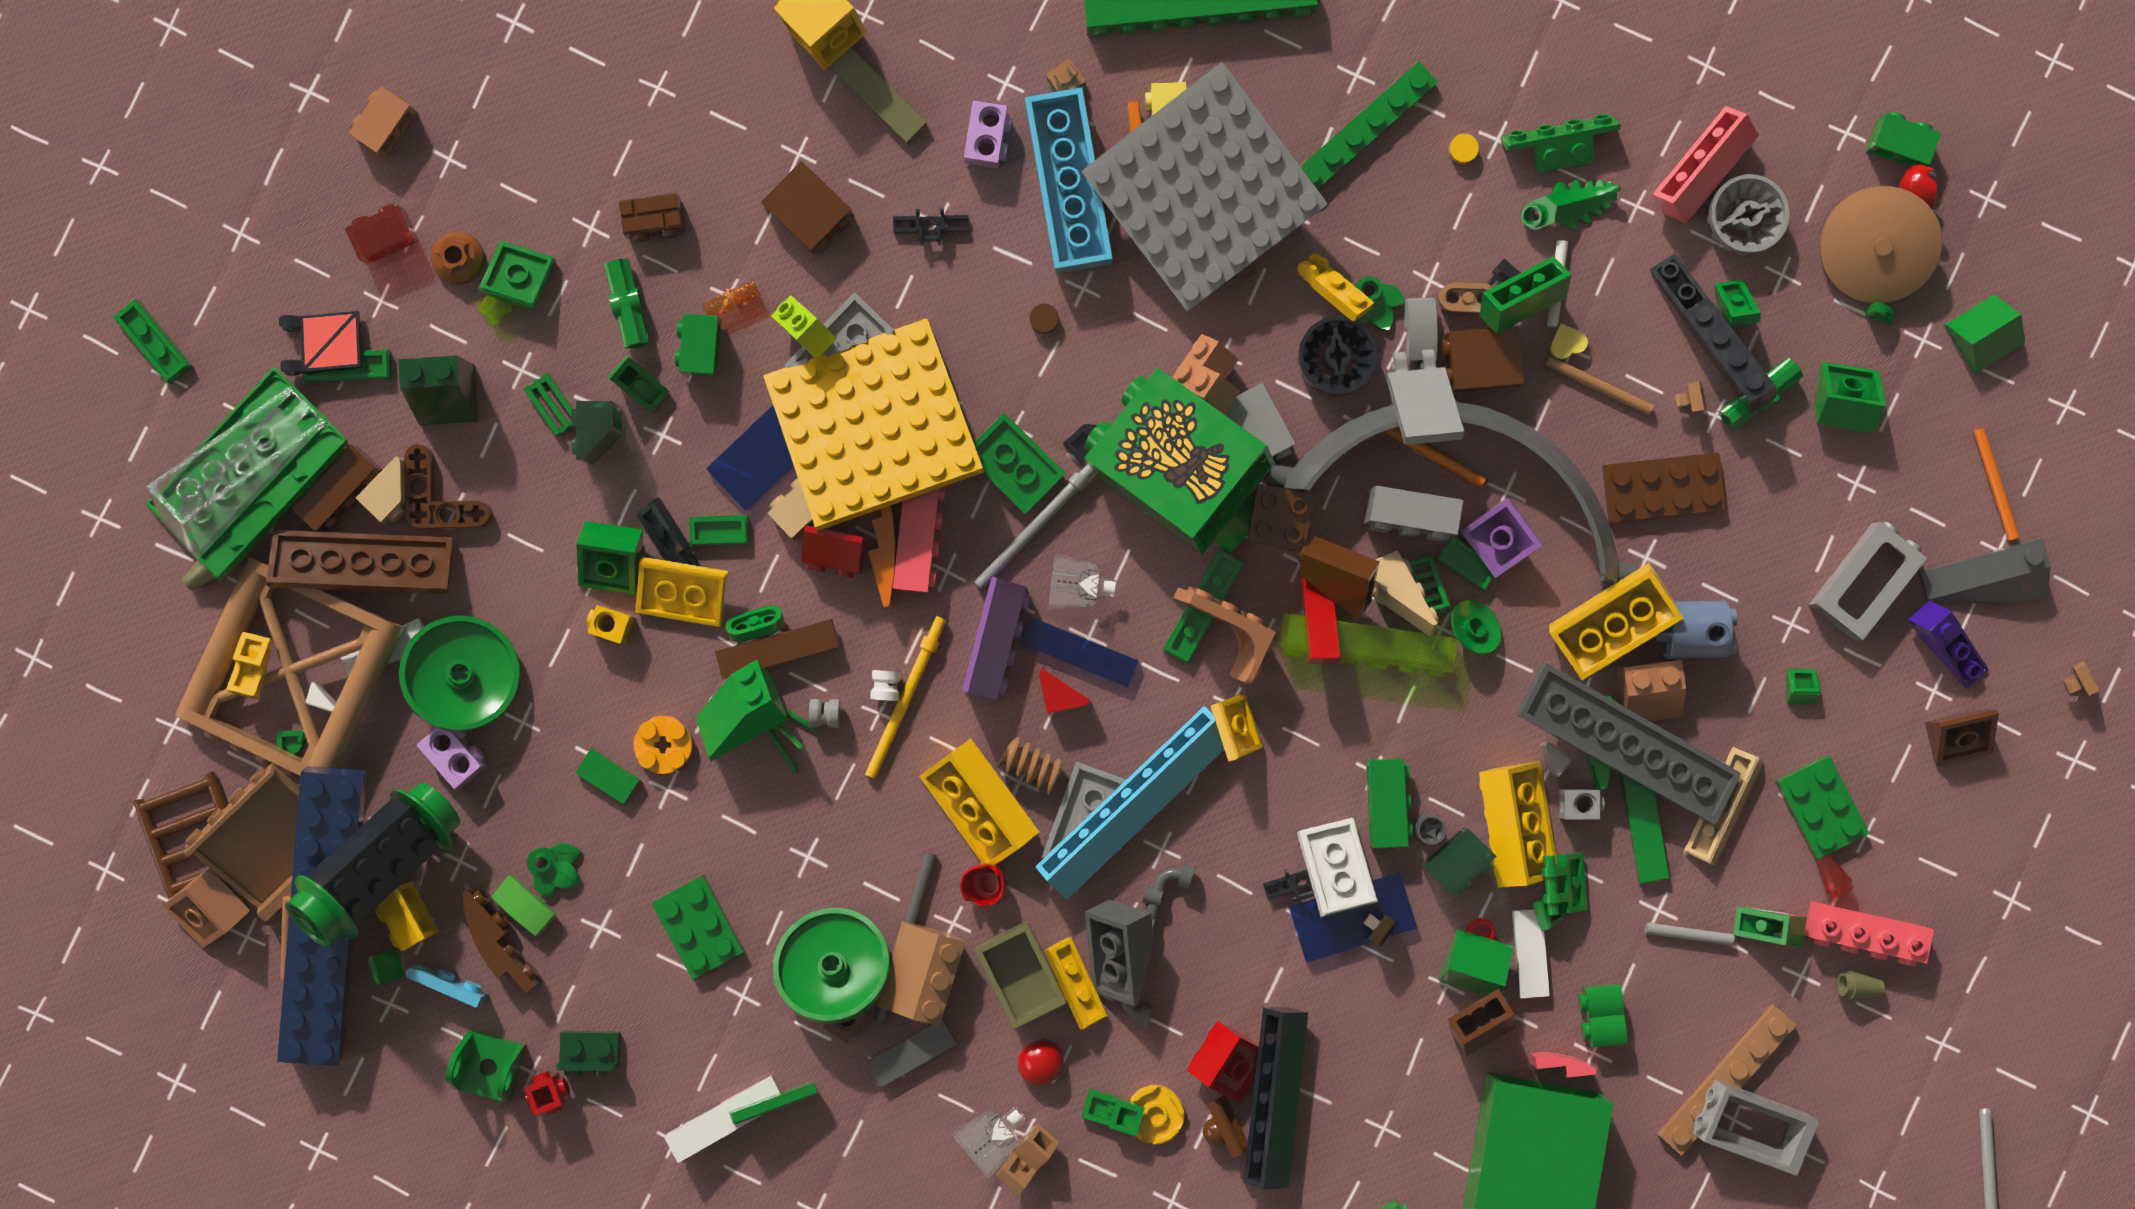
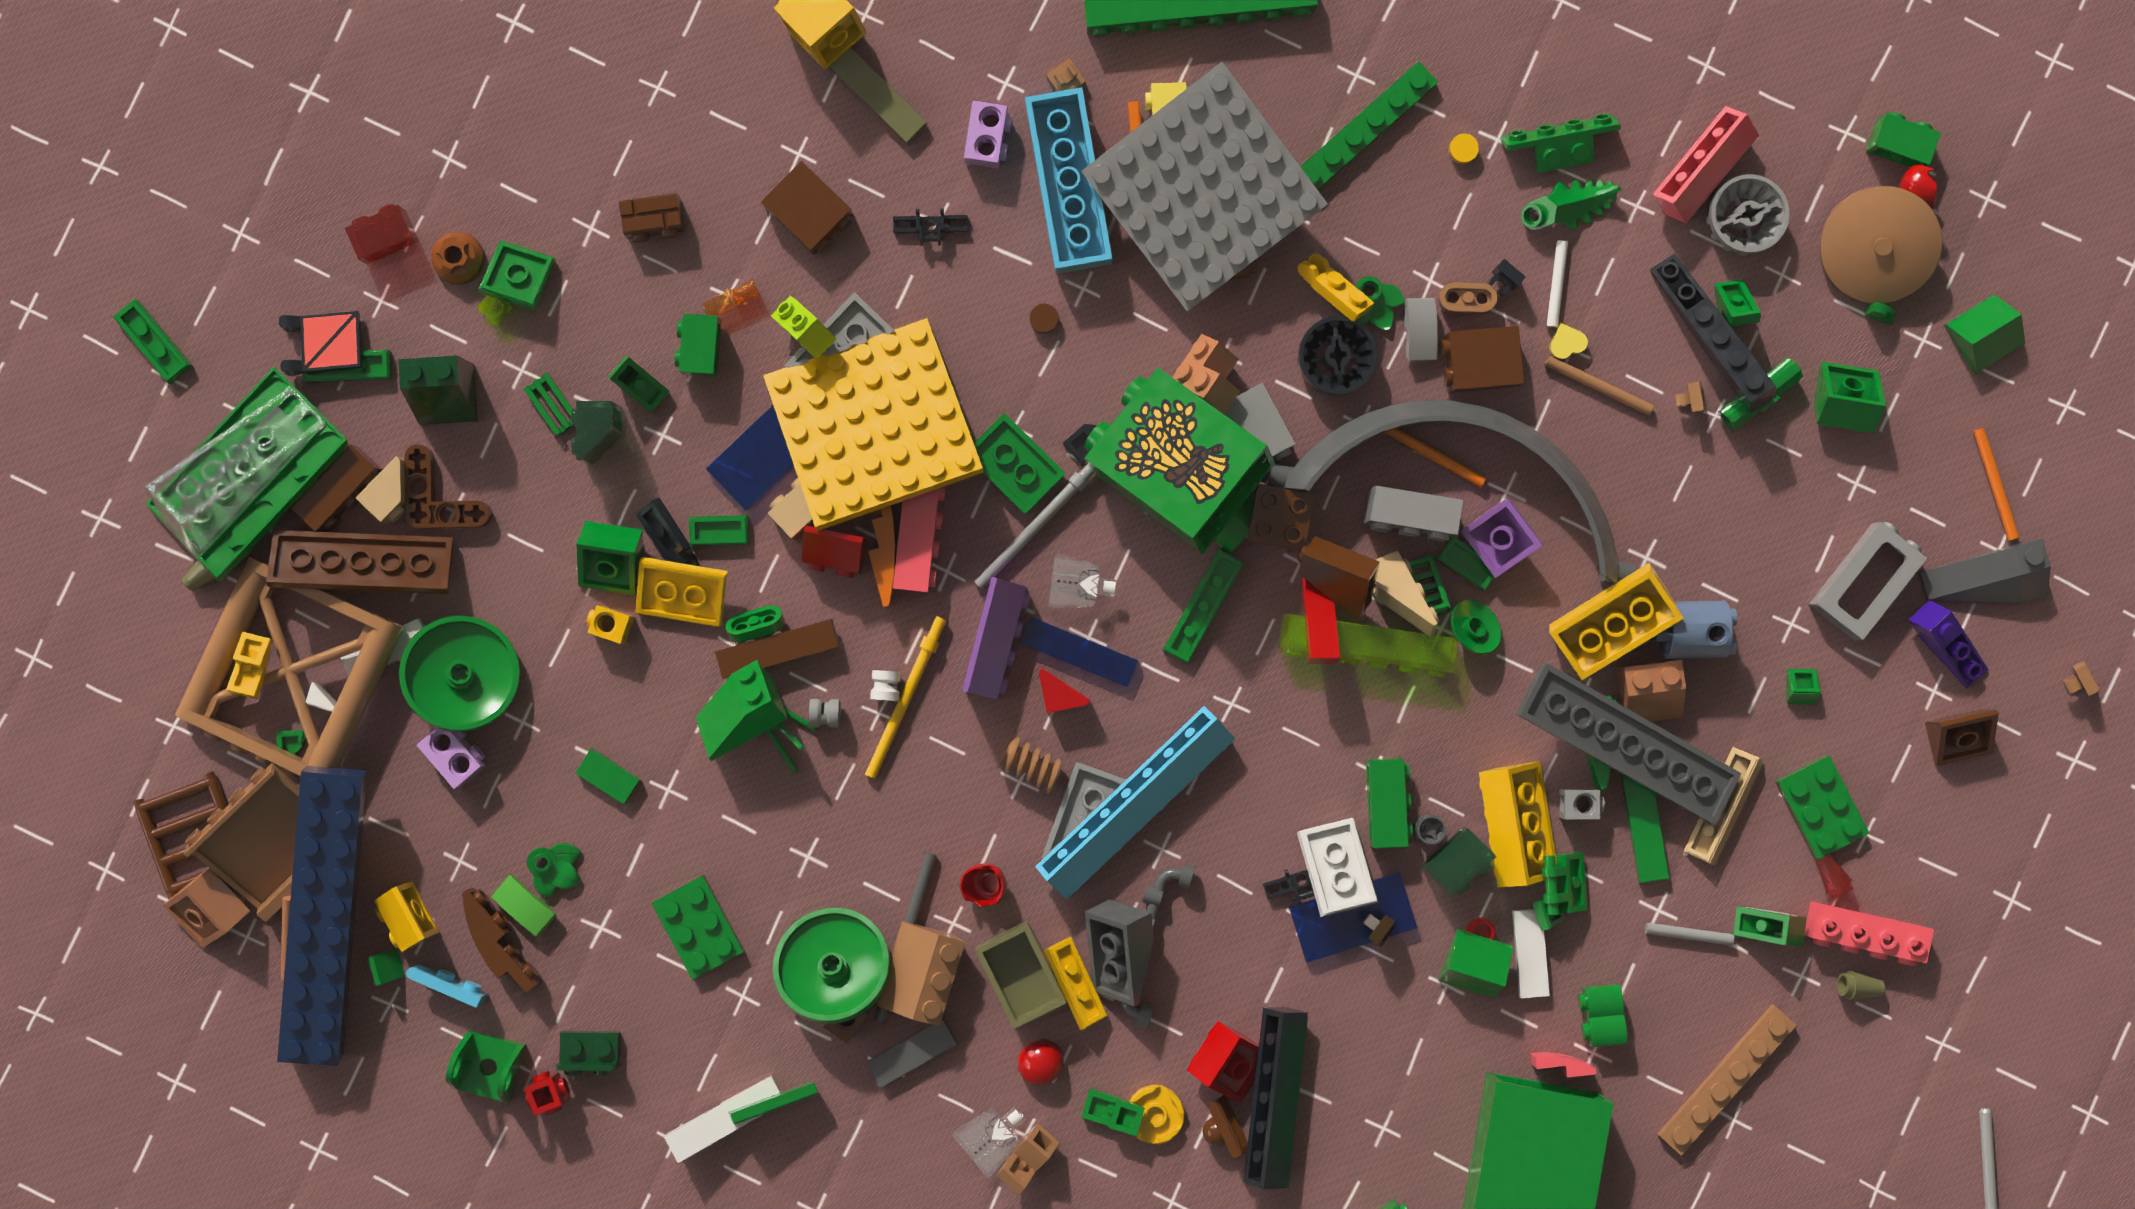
(372, 863): black brick -> none
(382, 121): nougat brick -> none
(626, 303): green piece -> none
(674, 757): light orange plate -> none
(979, 803): yellow slope -> none
(1236, 727): yellow tile -> none
(1252, 636): nougat bracket -> none
(1424, 401): light grey tile -> none
(1482, 1023): reddish brown brick -> none
(1525, 295): green brick -> none
(1555, 758): light grey slope -> none
(1663, 487): reddish brown plate -> none
(1786, 1157): light grey piece -> none

